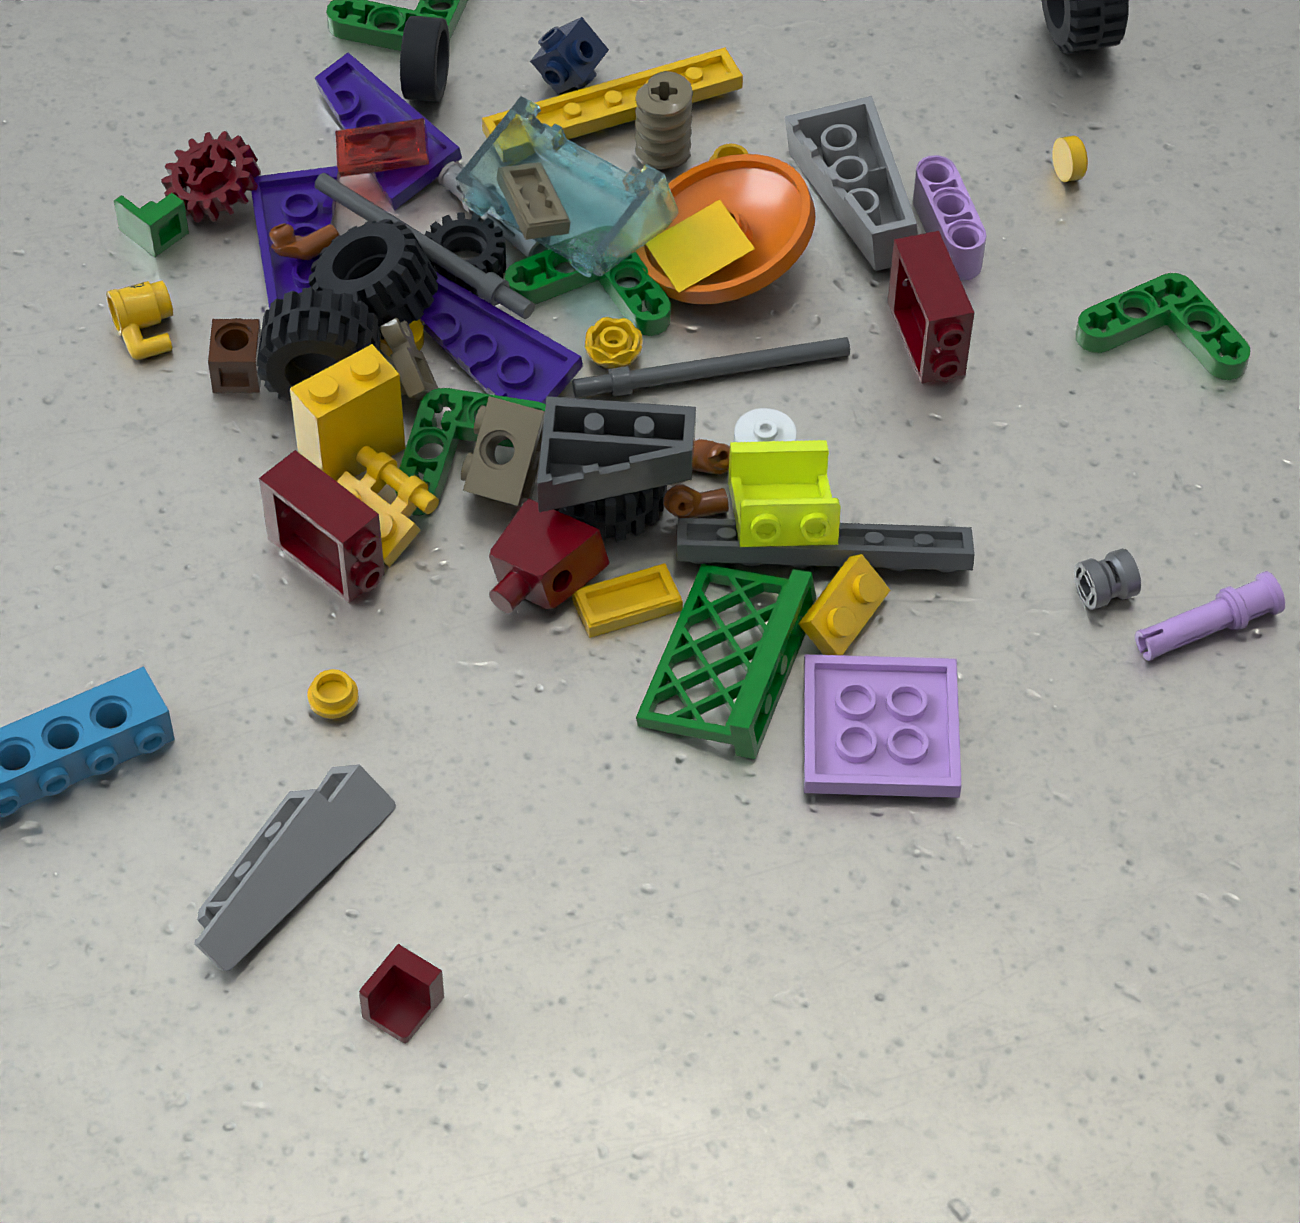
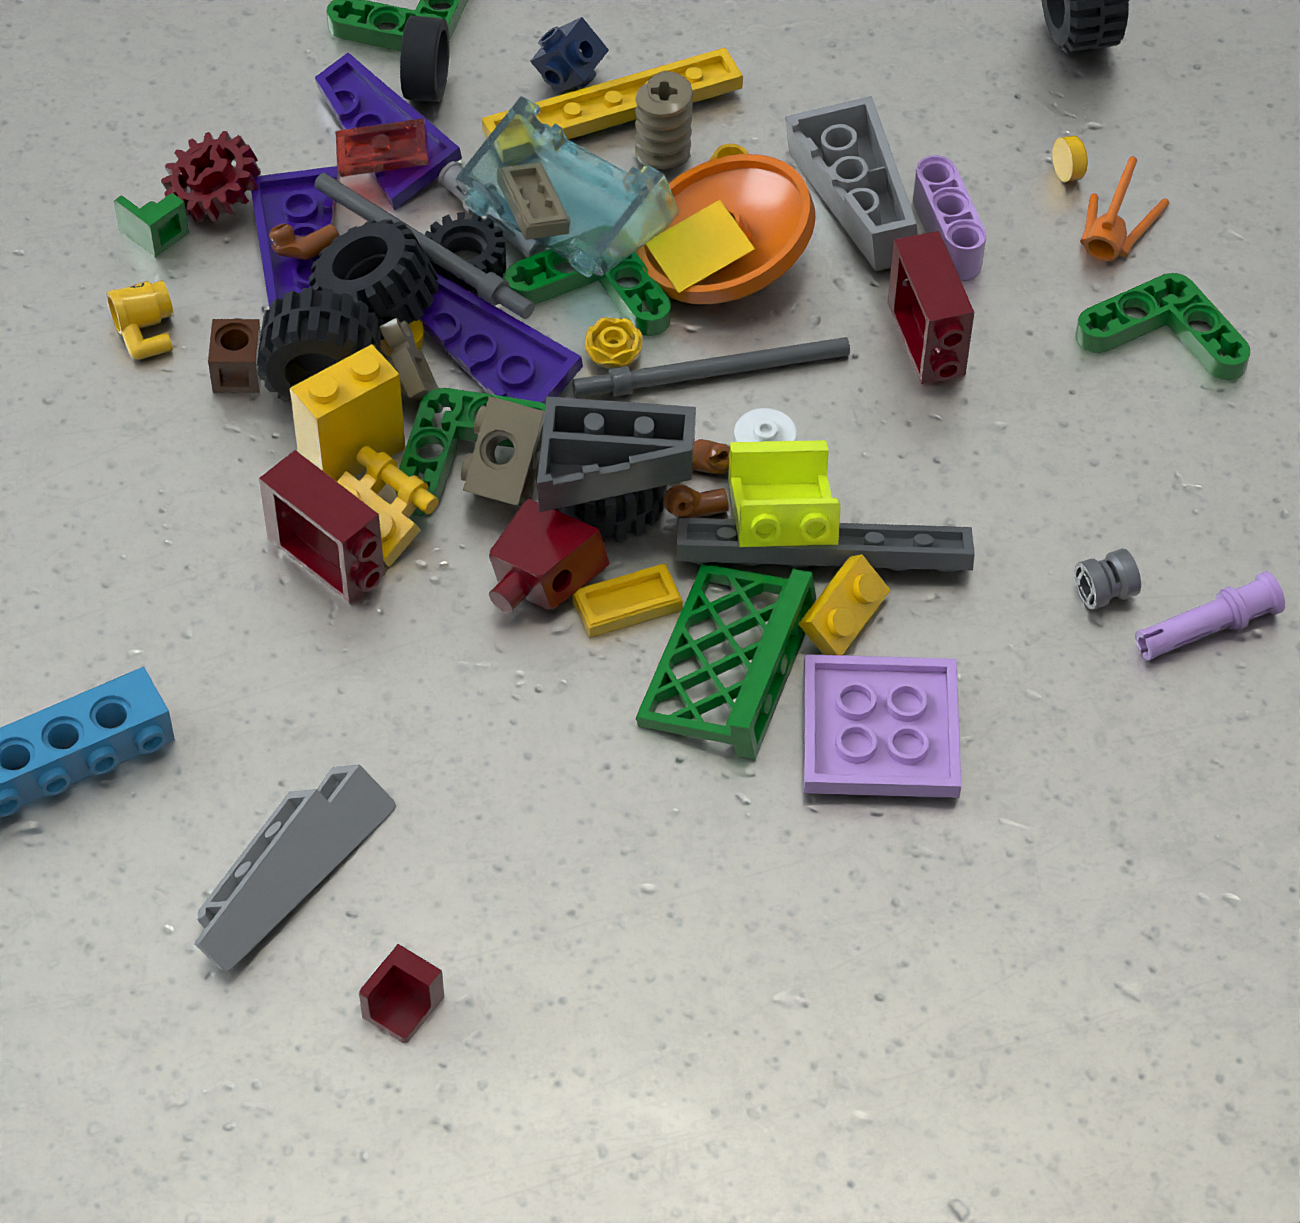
(332, 694): yellow plate -> none
(1107, 235): none -> orange plant

